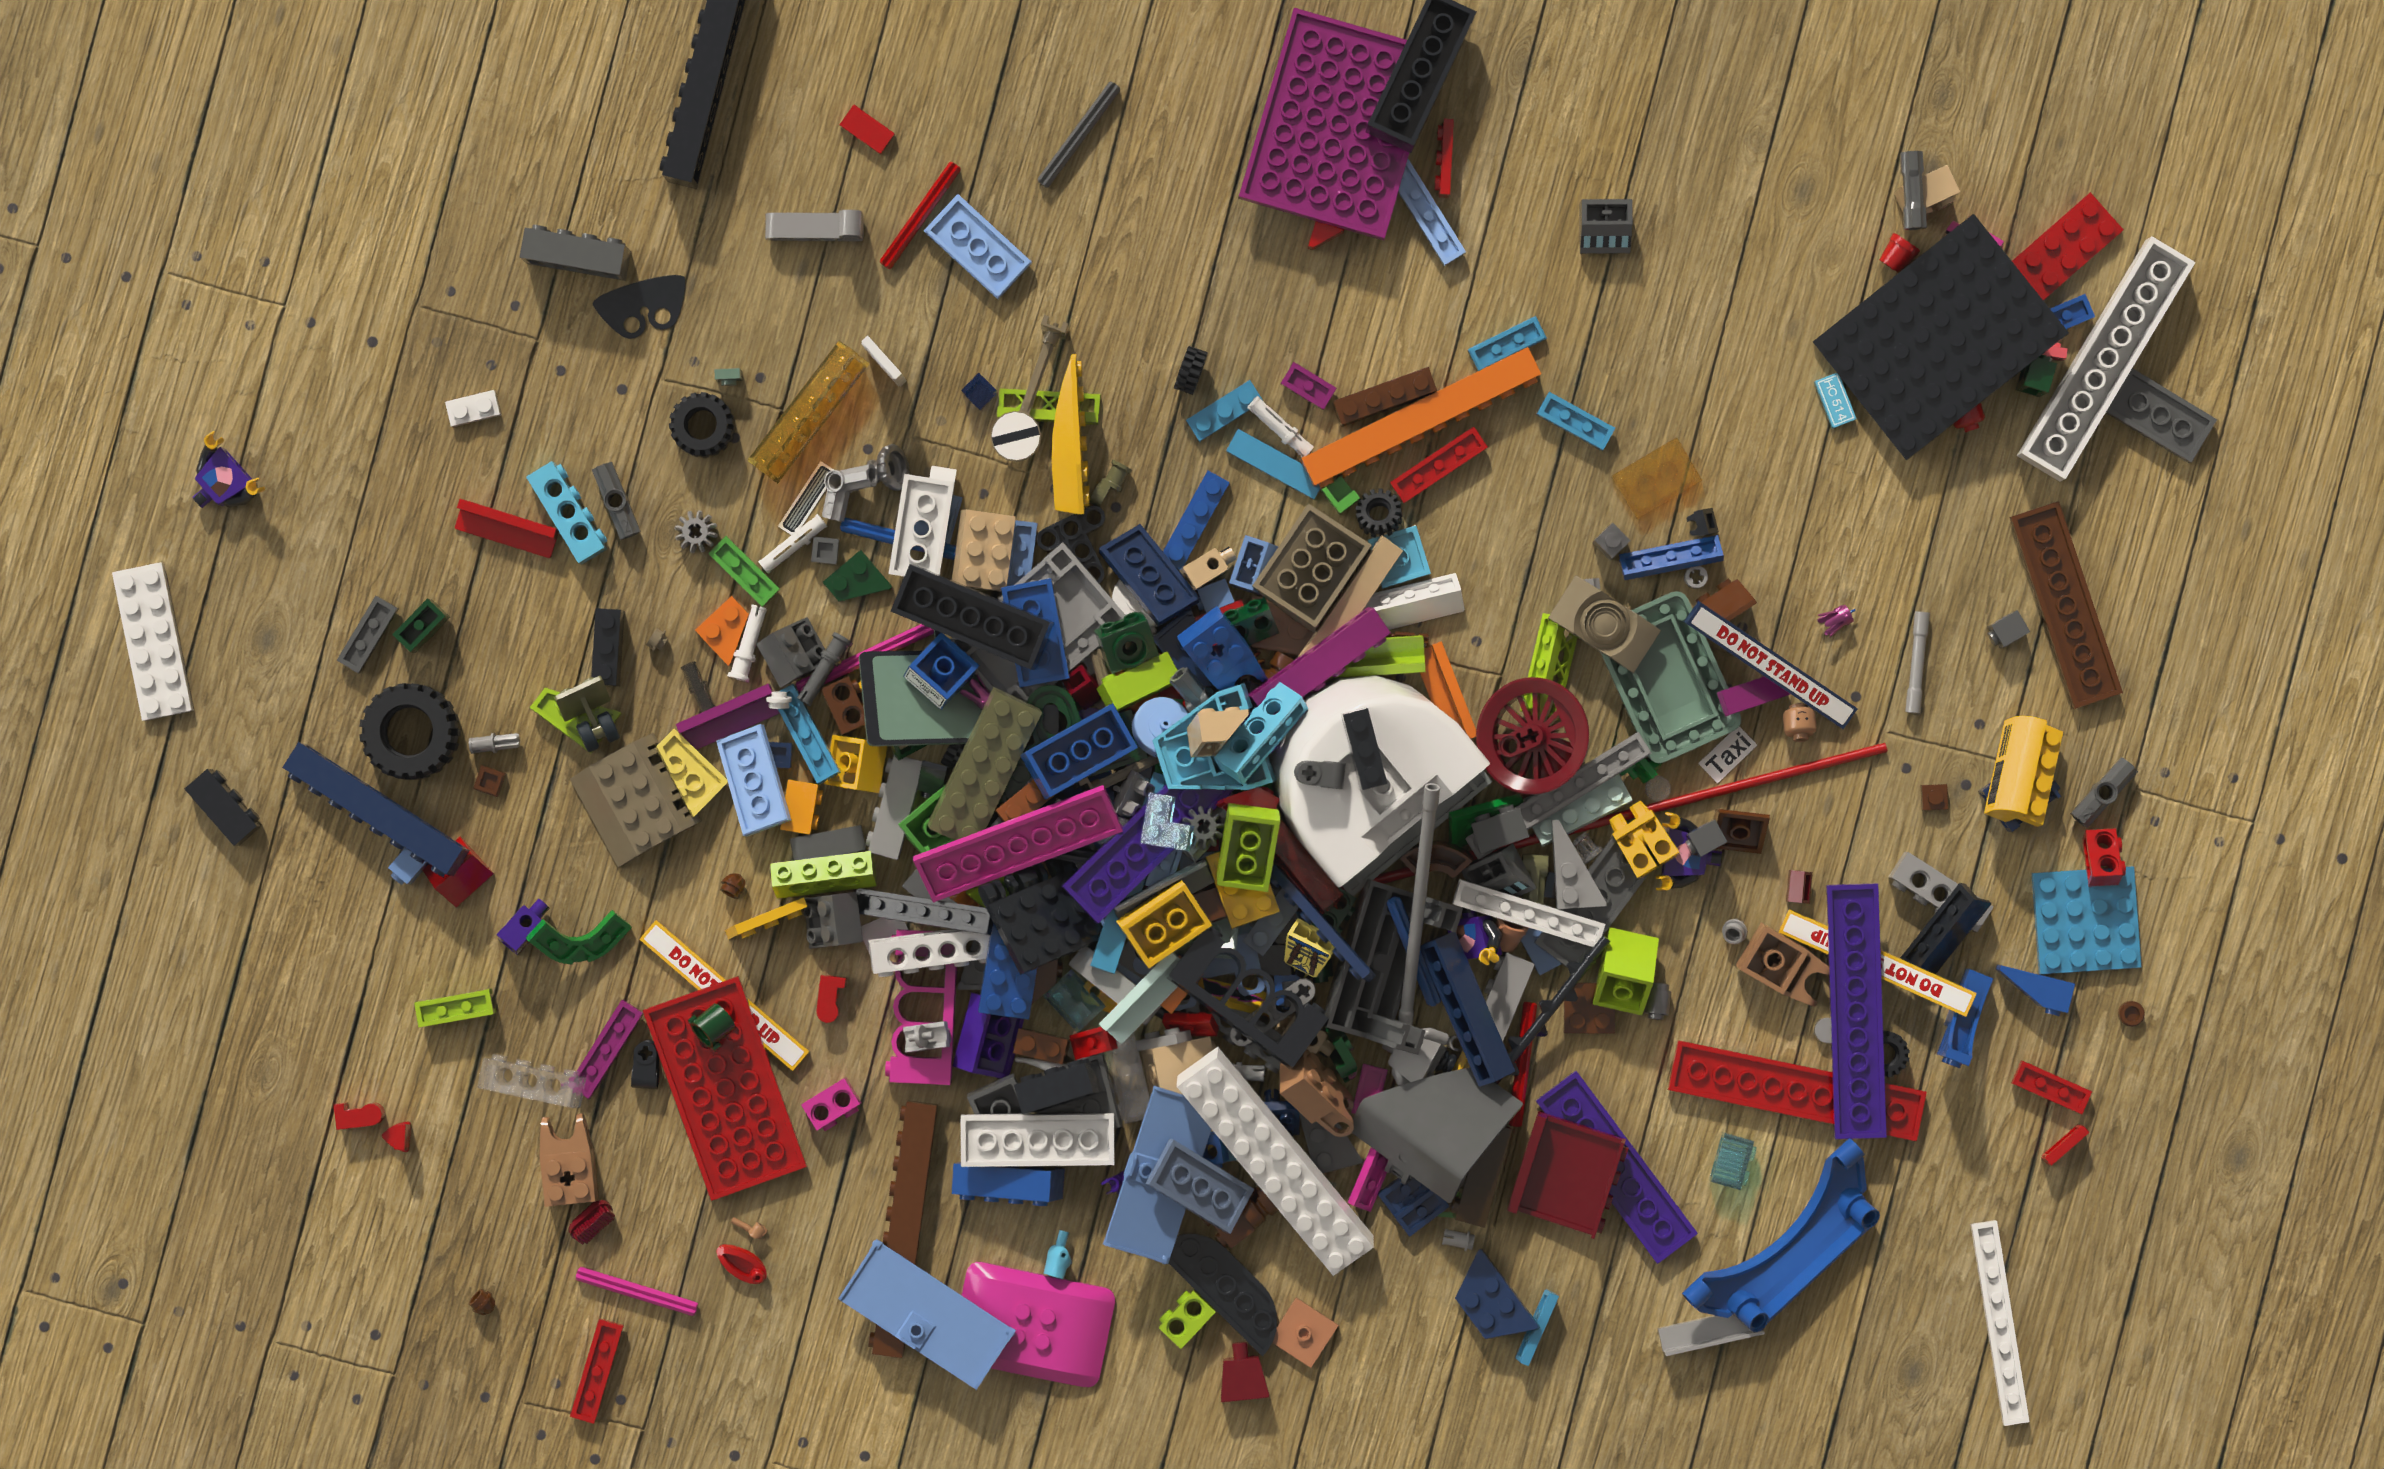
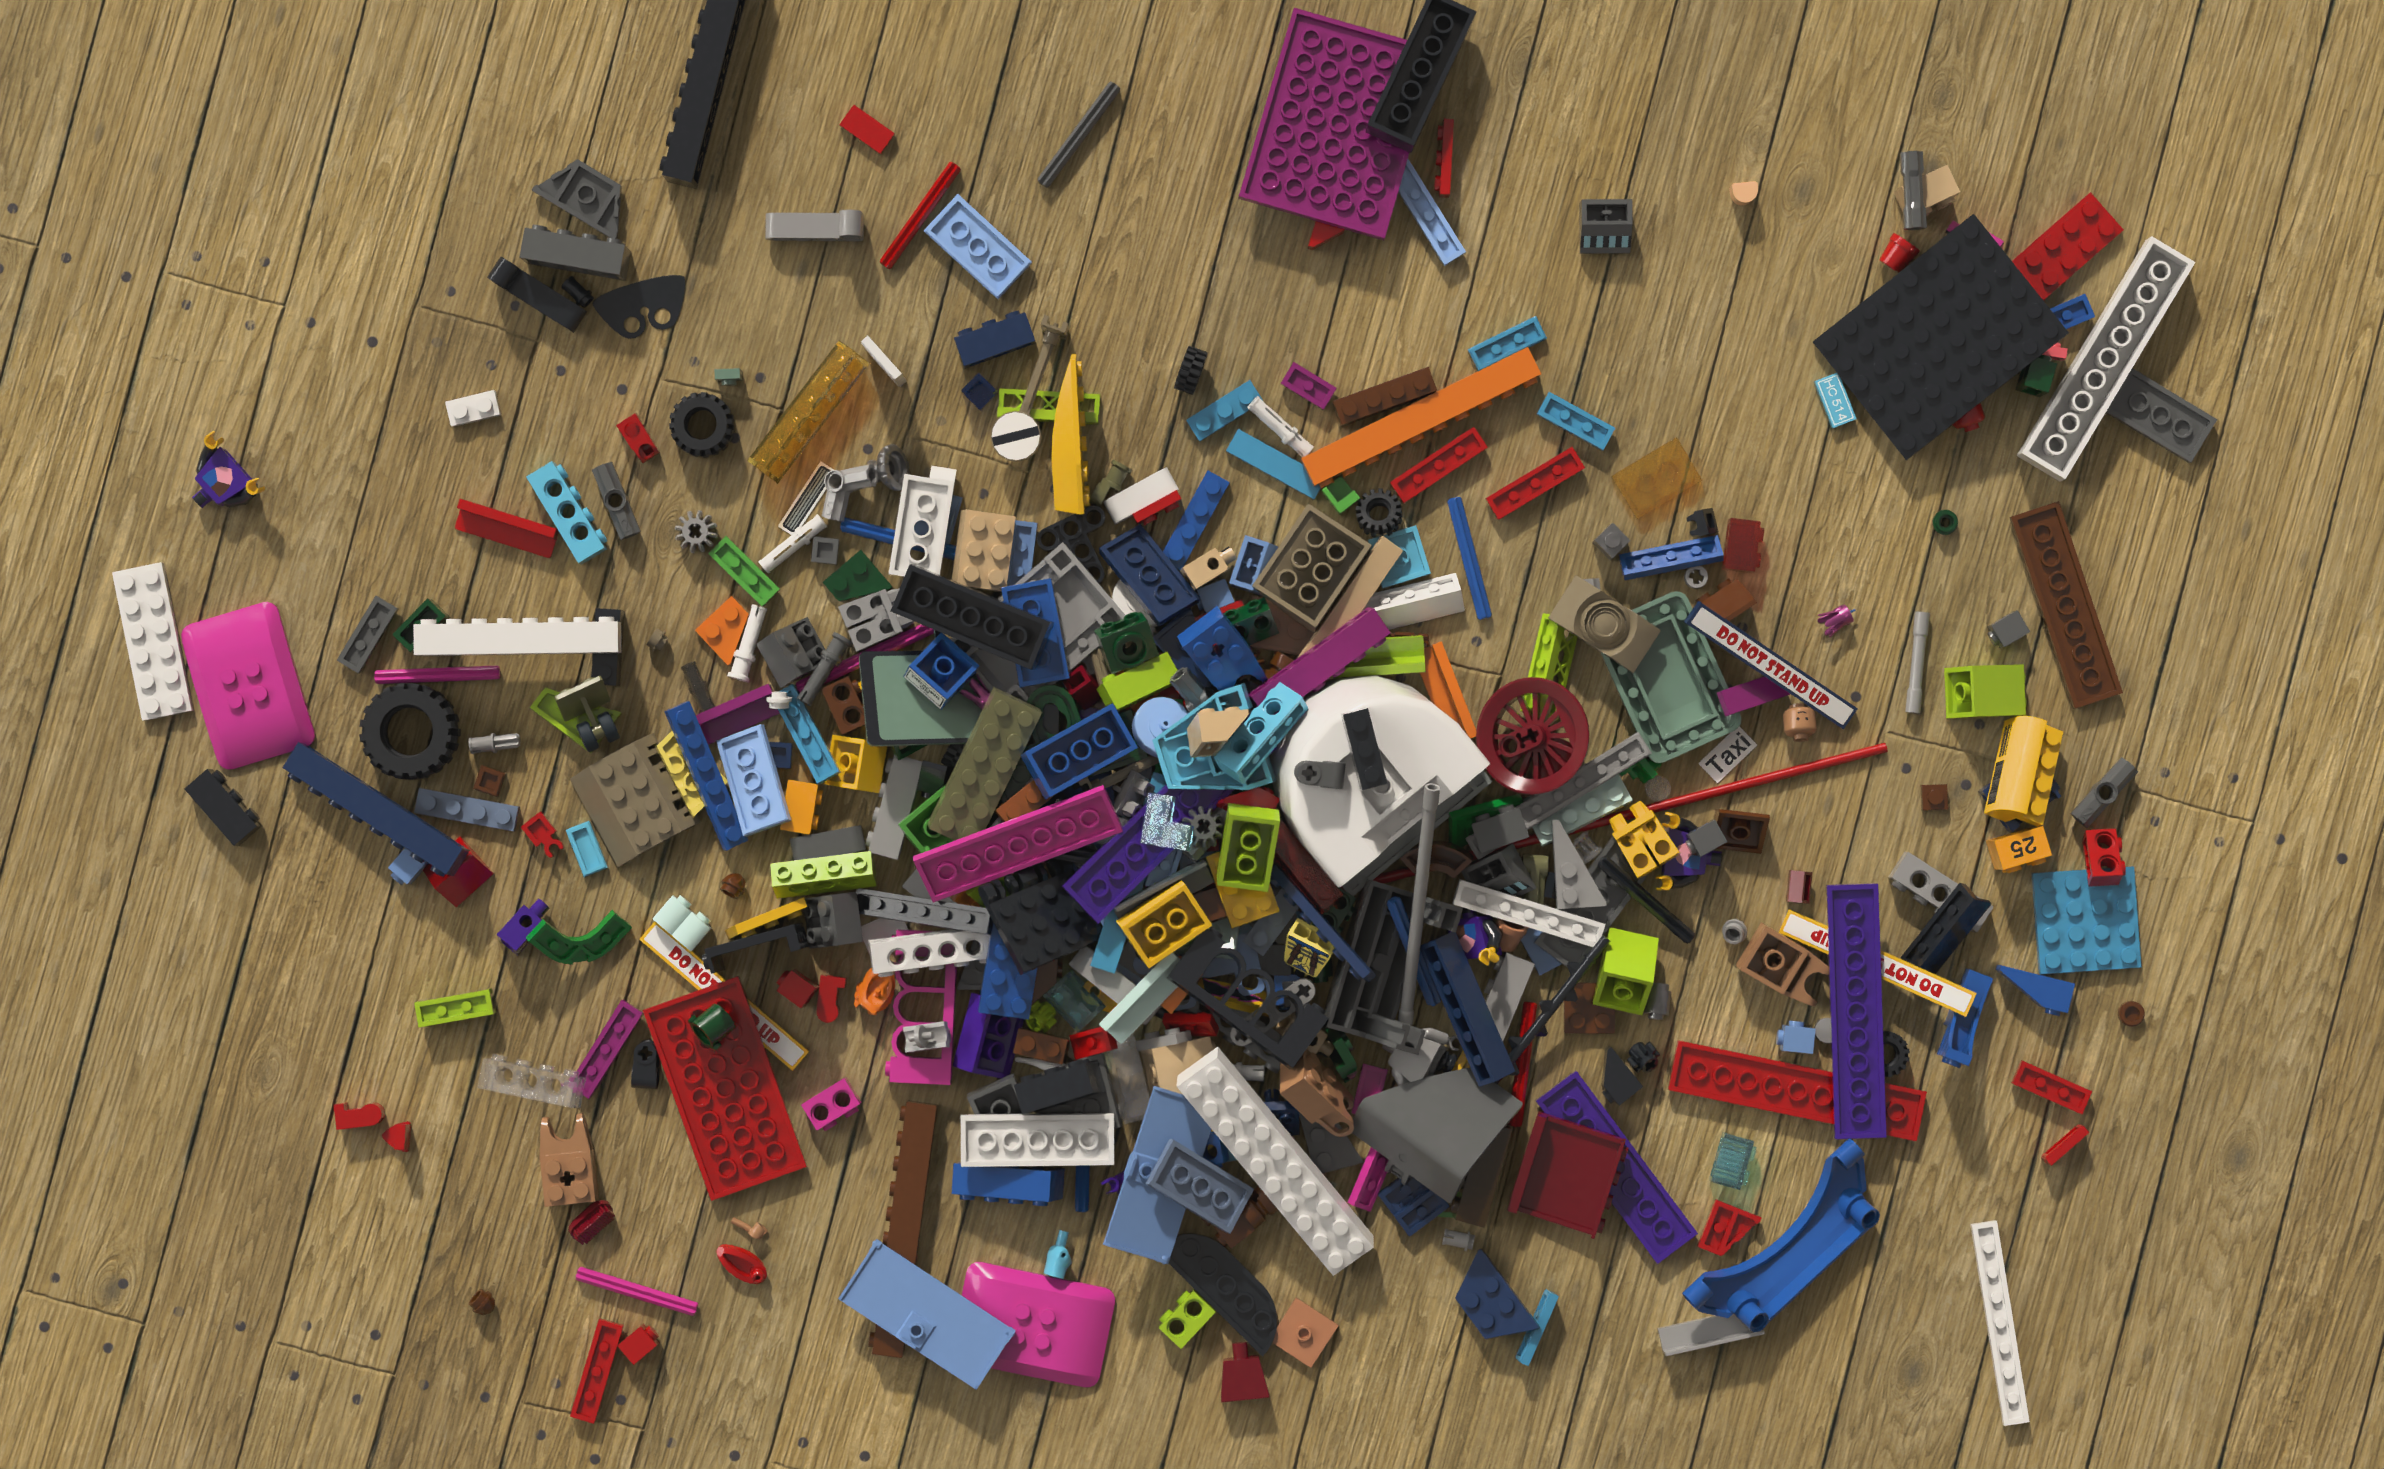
(247, 685): none -> dark pink wedge
(437, 674): none -> dark pink axle
(467, 809): none -> sand blue plate
(517, 638): none -> white brick
(536, 294): none -> black beam
(540, 831): none -> red plate
(577, 292): none -> black pin
(585, 196): none -> dark grey wing
(587, 848): none -> medium azure tile
(638, 438): none -> red leg
(639, 1343): none -> red brick
(683, 922): none -> light aqua brick
(706, 775): none -> blue plate
(795, 935): none -> black panel
(796, 987): none -> red brick
(874, 992): none -> orange hat
(882, 622): none -> light grey hips
(994, 339): none -> dark blue brick
(1041, 1016): none -> lime gear
(1082, 1188): none -> blue axle
(1140, 495): none -> white beam
(1148, 513): none -> red plate
(1469, 558): none -> blue axle
(1535, 483): none -> red plate
(1617, 1078): none -> black slope
(1643, 1057): none -> black gear
(1646, 899): none -> black axle
(1725, 1227): none -> red wing
(1742, 545): none -> clear red brick
(1743, 193): none -> light nougat brick
(1796, 1038): none -> medium blue brick
(1952, 518): none -> dark green plate
(1985, 691): none -> lime slope
(2018, 848): none -> light orange brick

